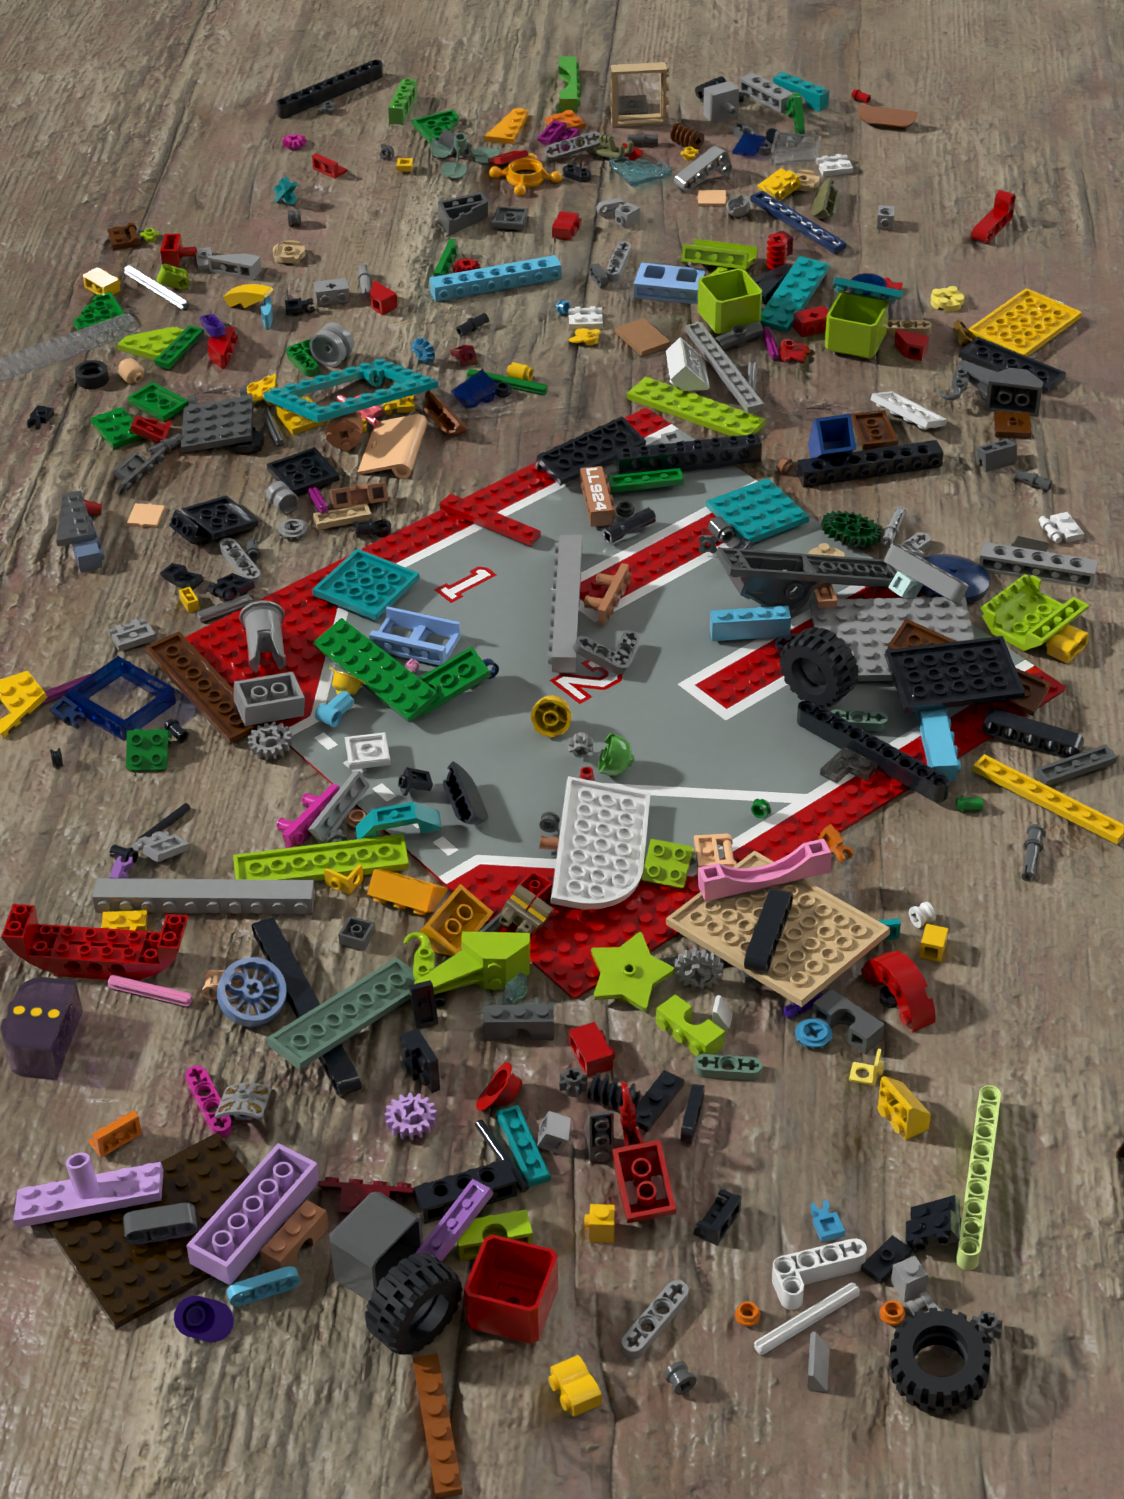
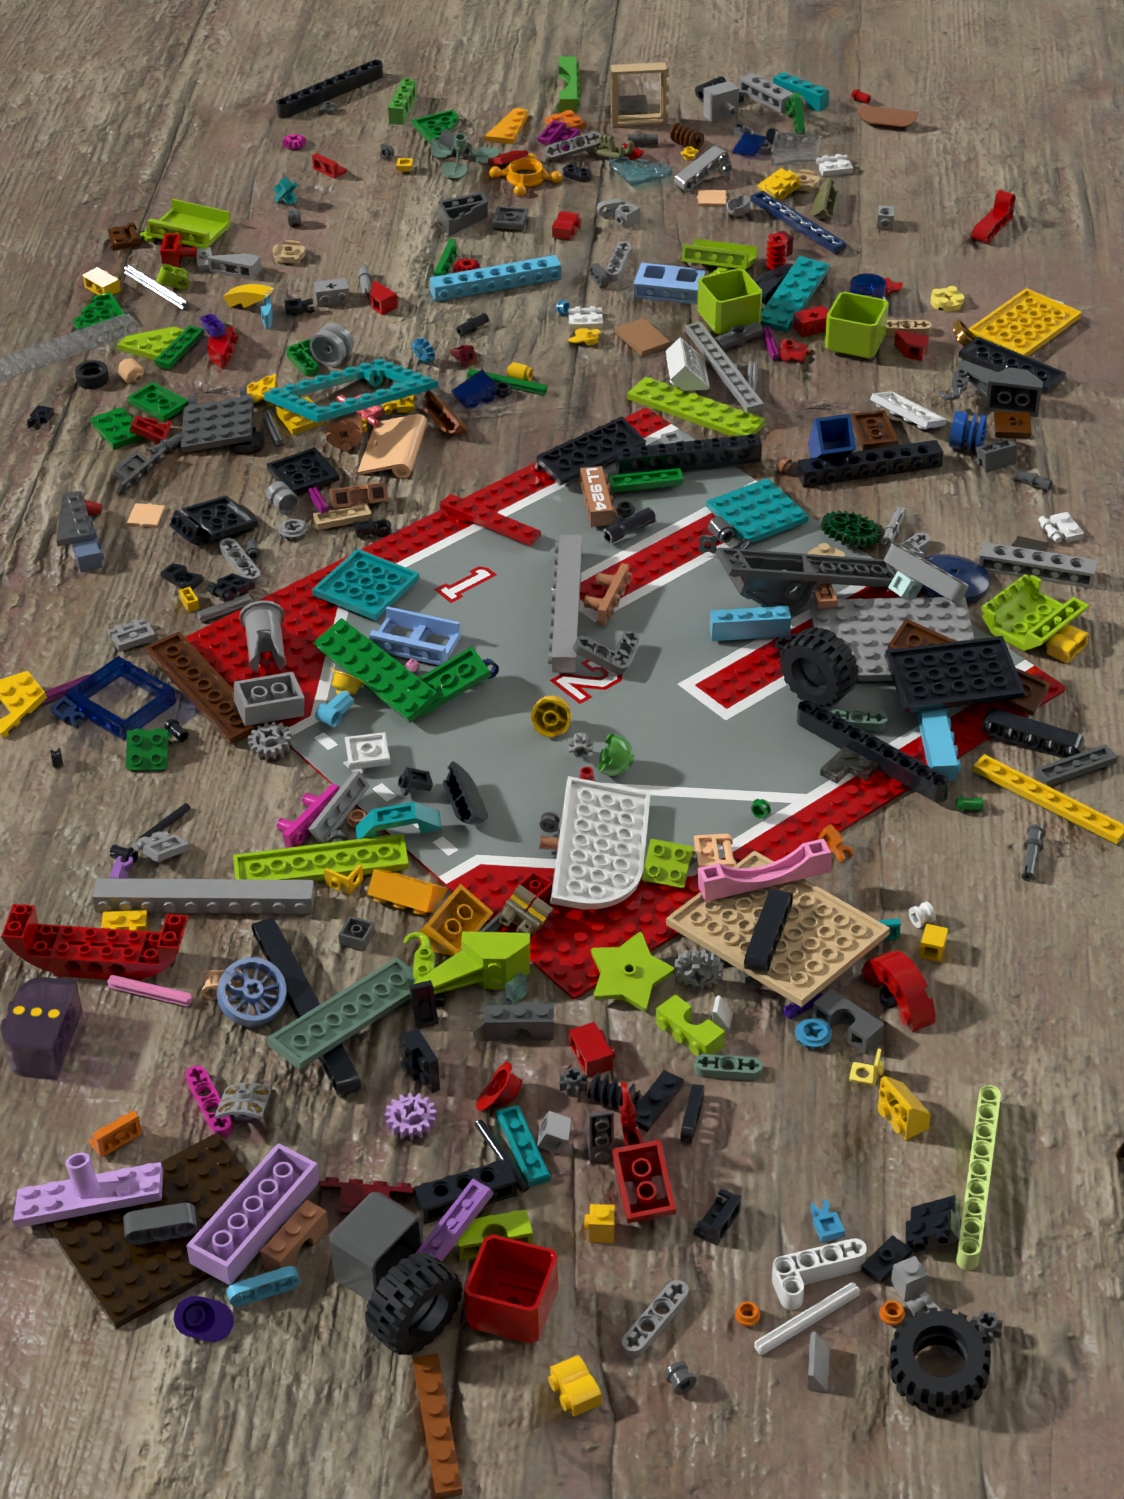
(196, 223): none -> lime panel
(856, 287): teal plate -> none
(967, 431): none -> blue wheel

